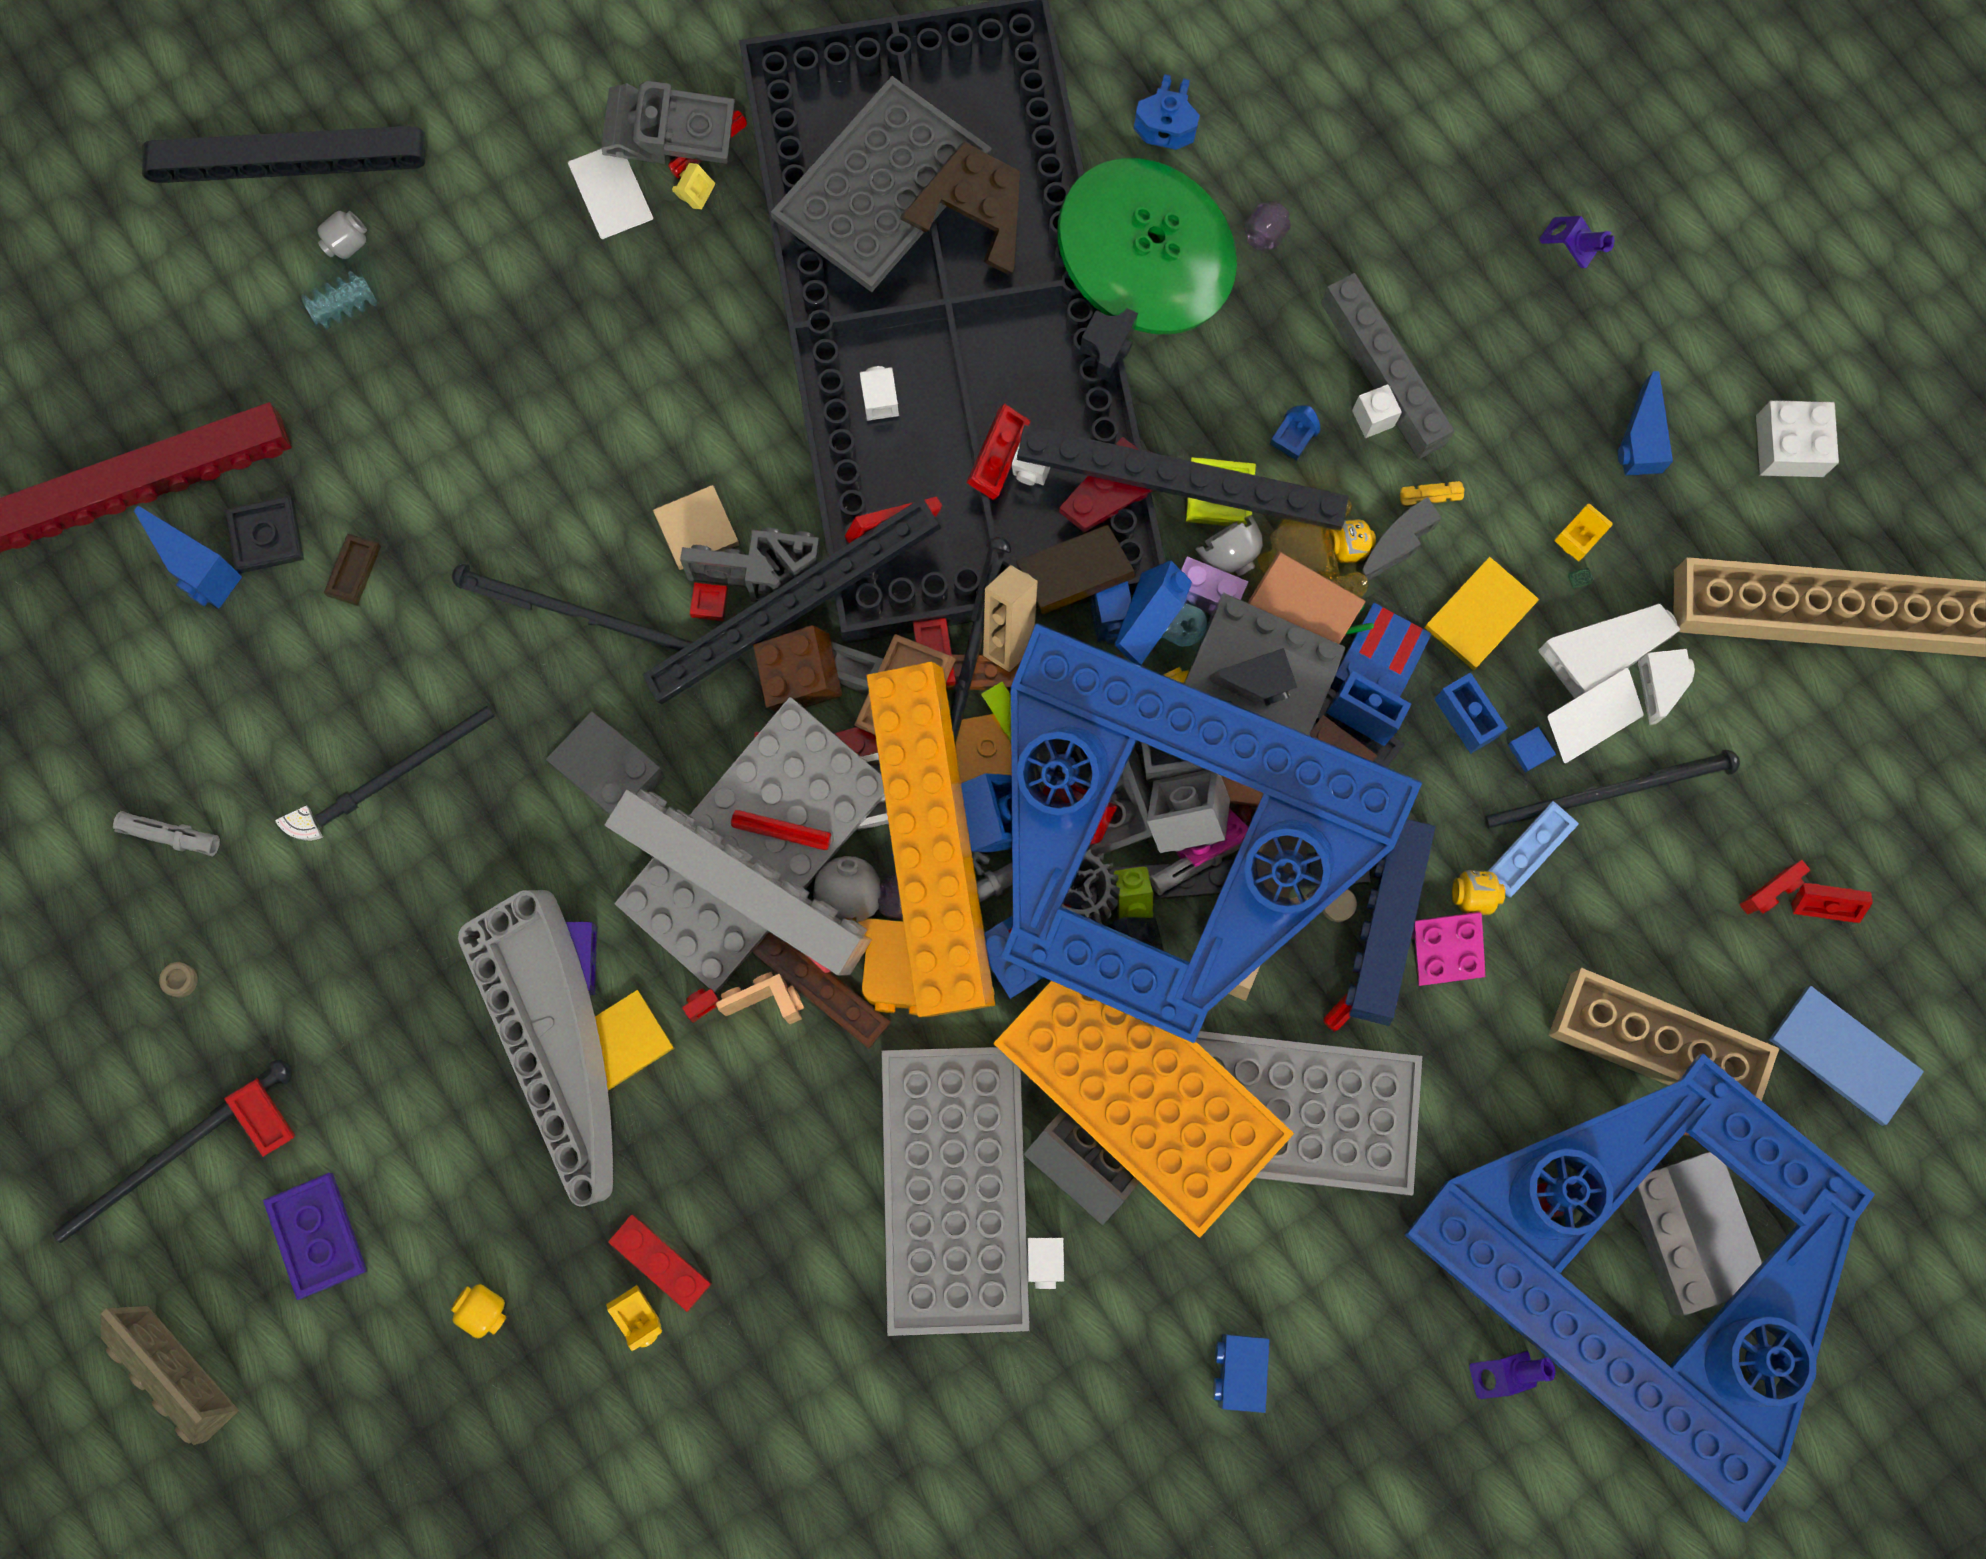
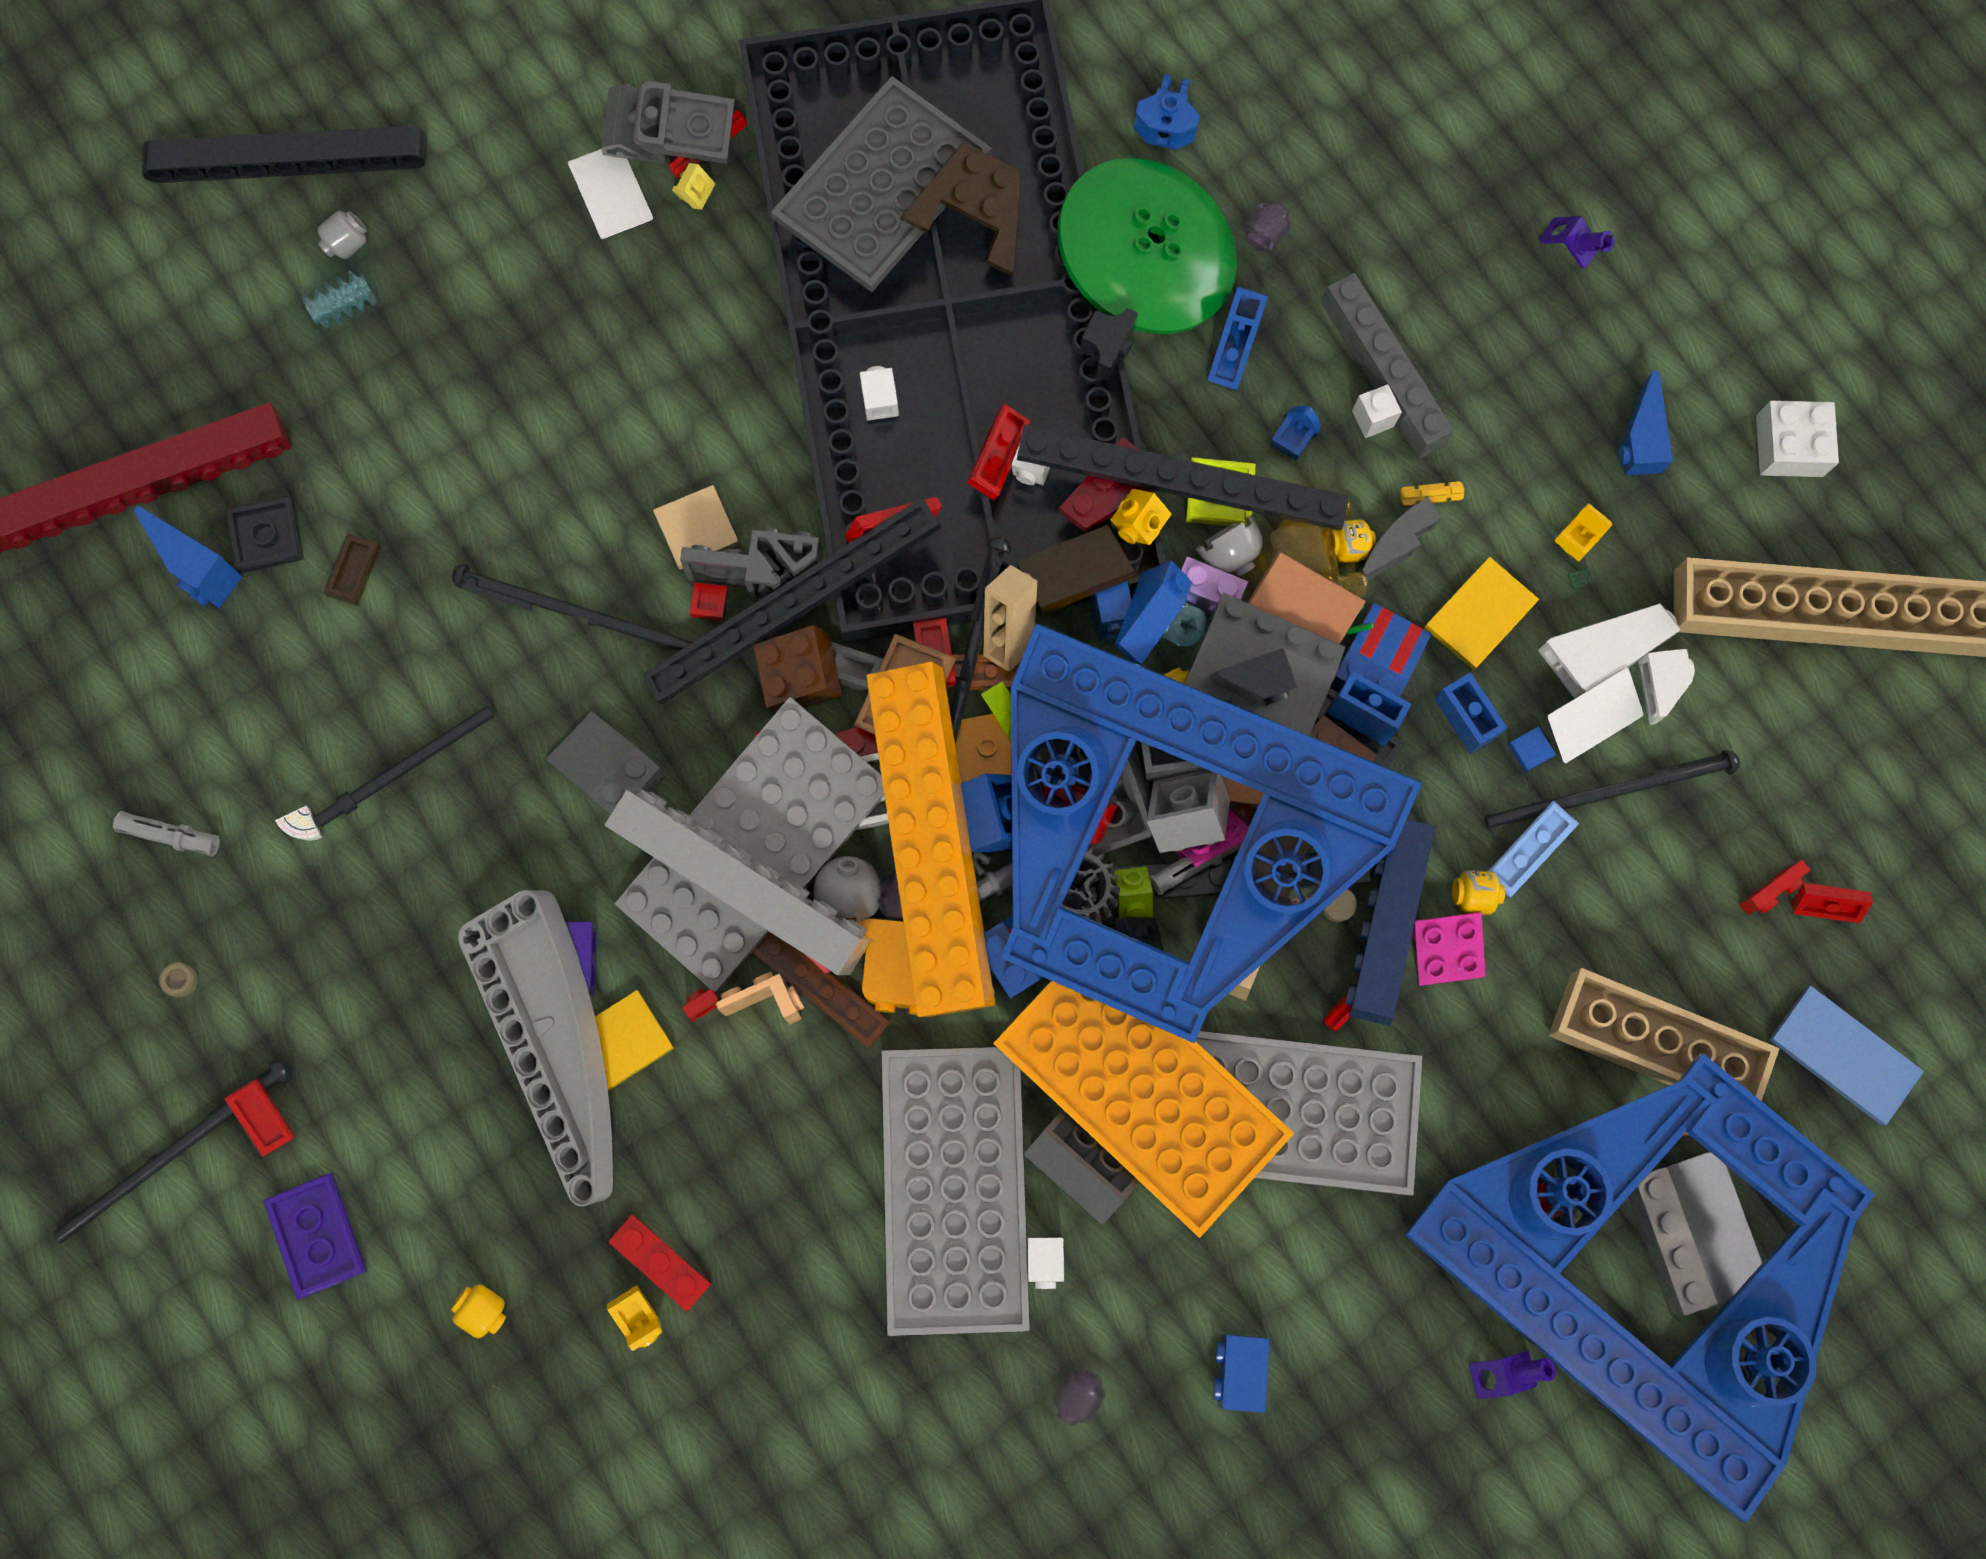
(166, 1372): dark tan slope -> none
(781, 830): red axle -> none
(1078, 1396): none -> clear purple head
(1140, 517): none -> yellow brick
(1237, 337): none -> blue slope

